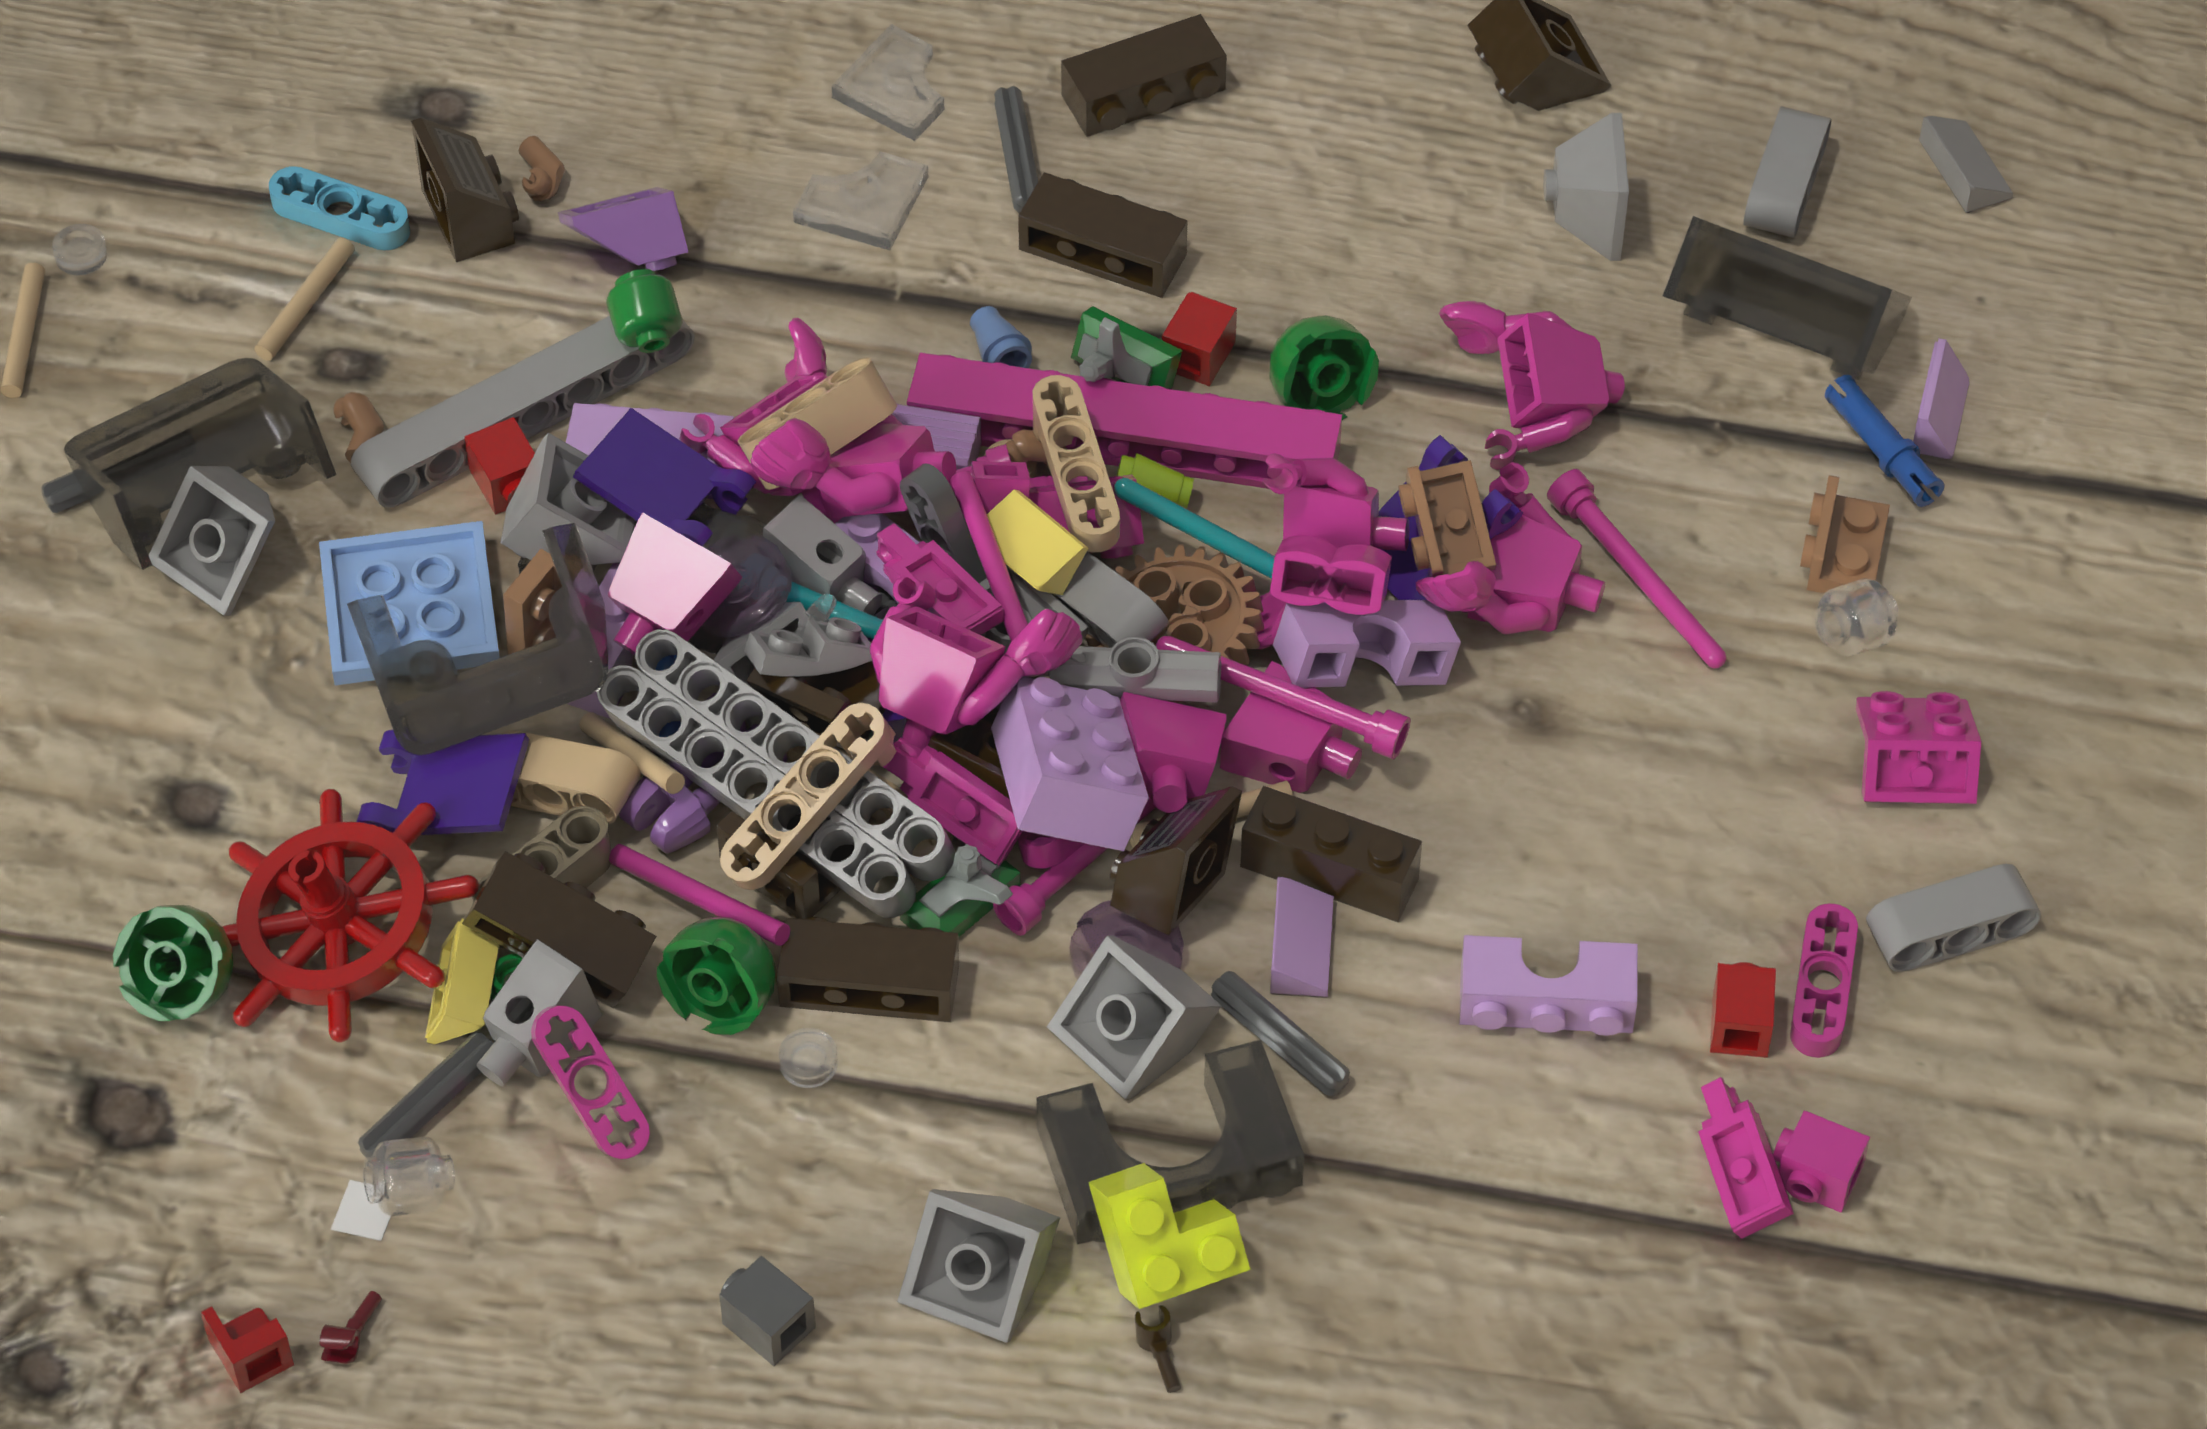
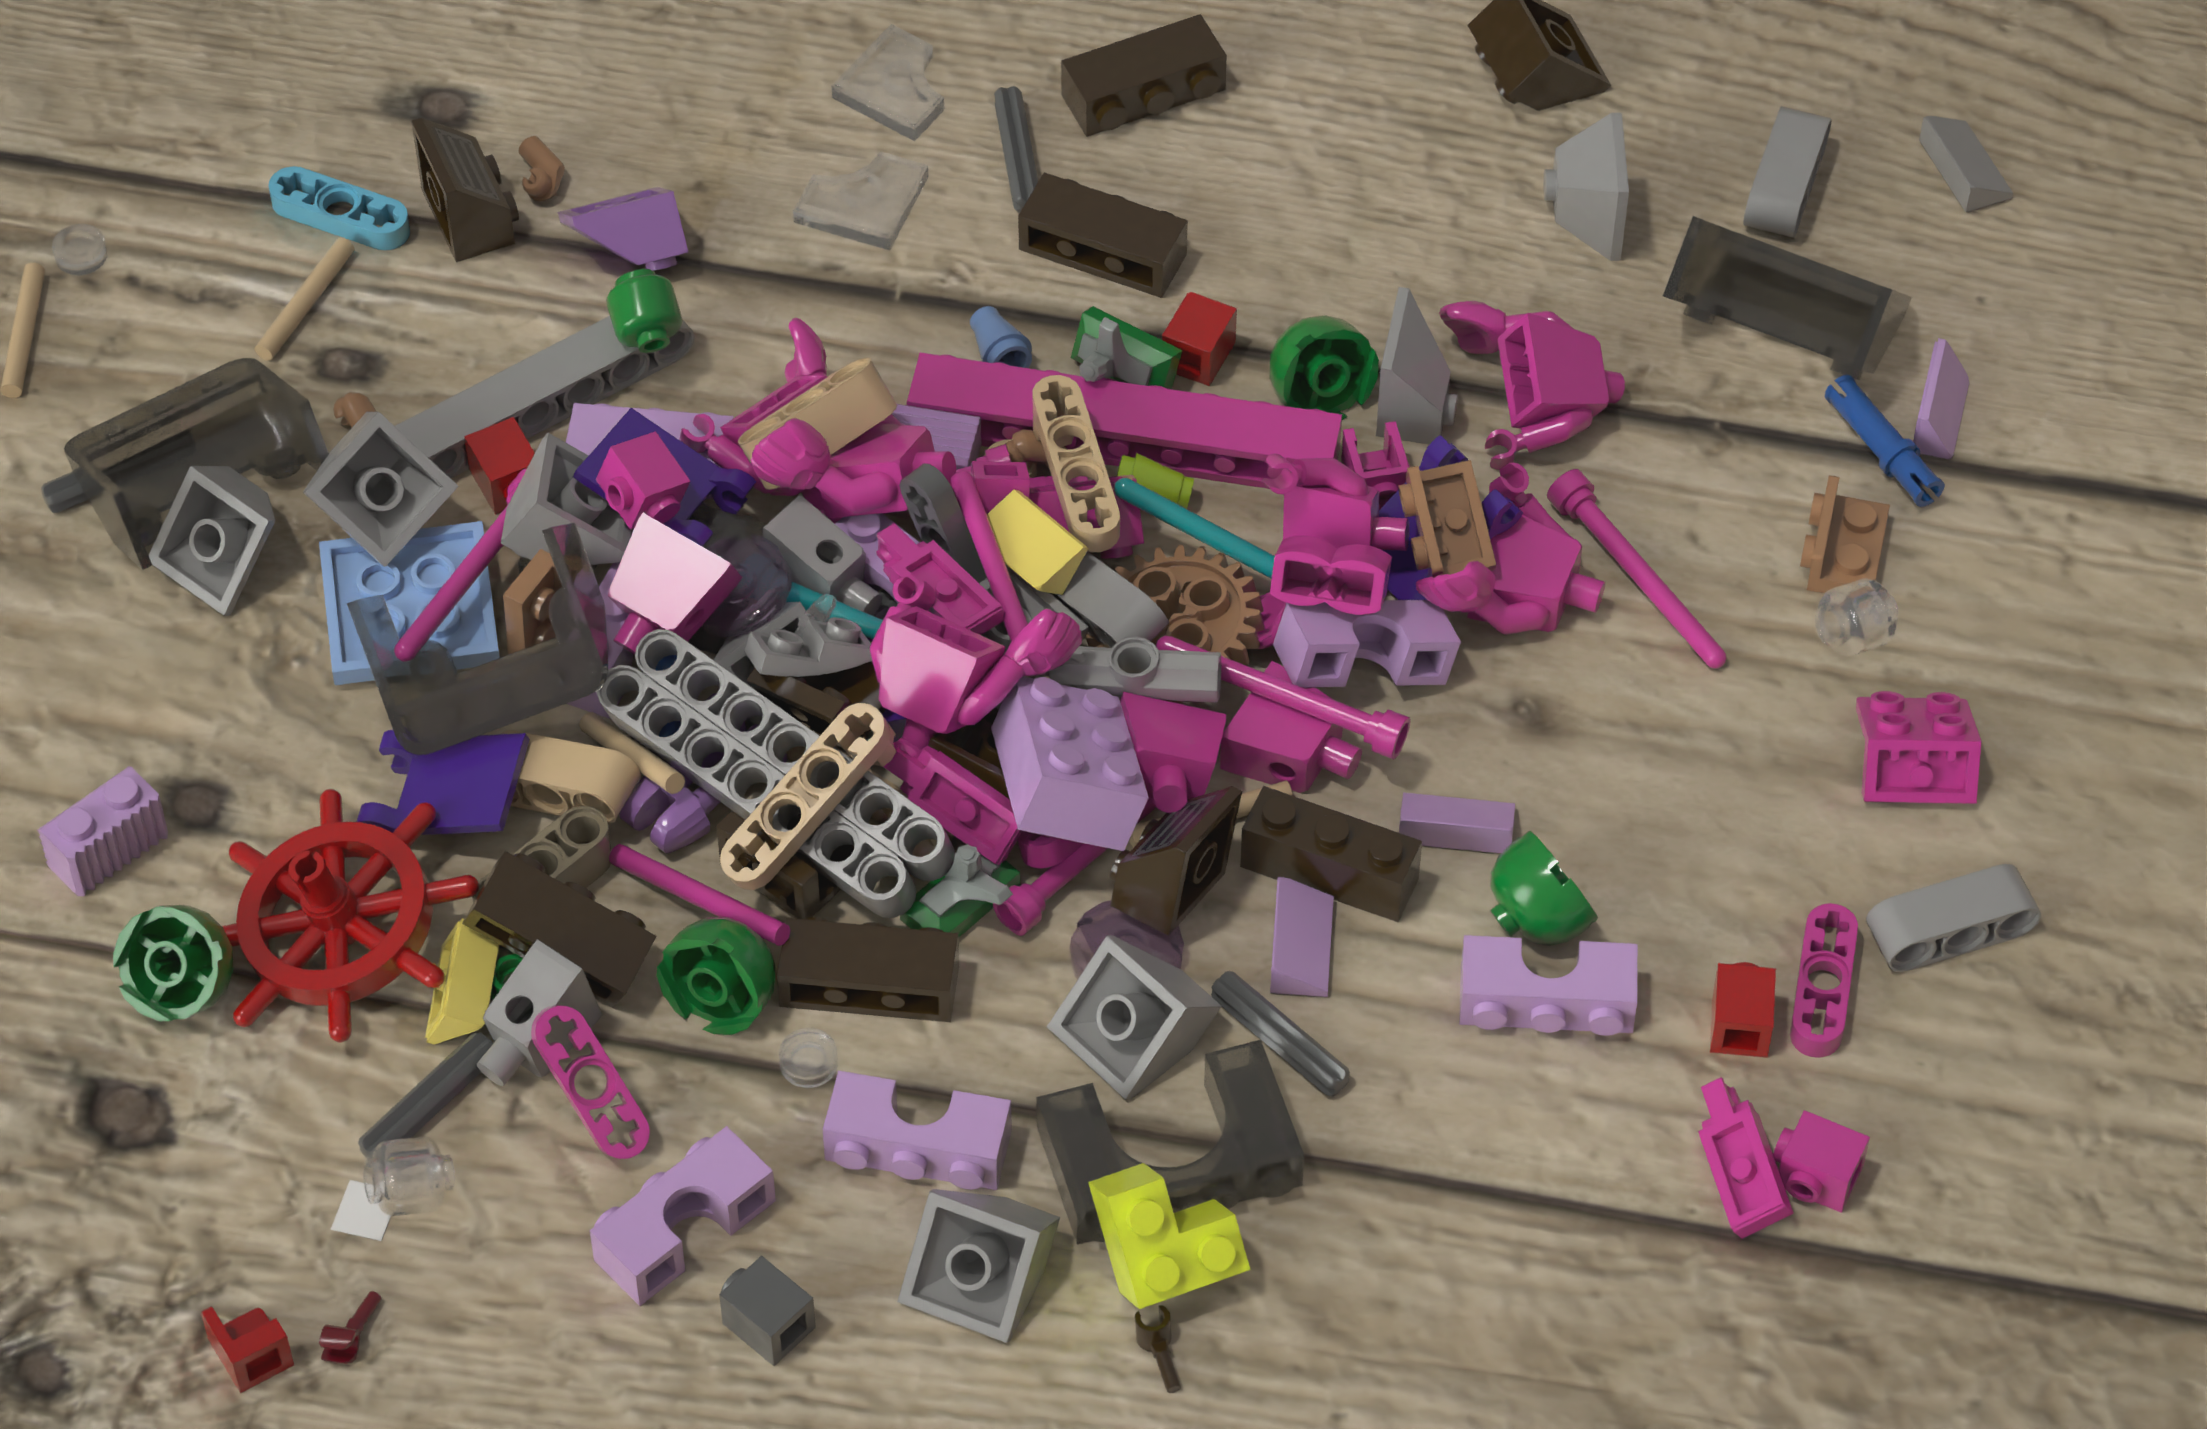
(103, 831): none -> lavender brick
(379, 487): none -> light grey slope
(455, 586): none -> dark pink piece
(643, 479): none -> dark pink brick
(713, 1181): none -> lavender arch
(959, 1148): none -> lavender arch
(1380, 468): none -> dark pink window
(1414, 377): none -> light grey slope
(1457, 822): none -> lavender slope
(1537, 895): none -> green cylinder

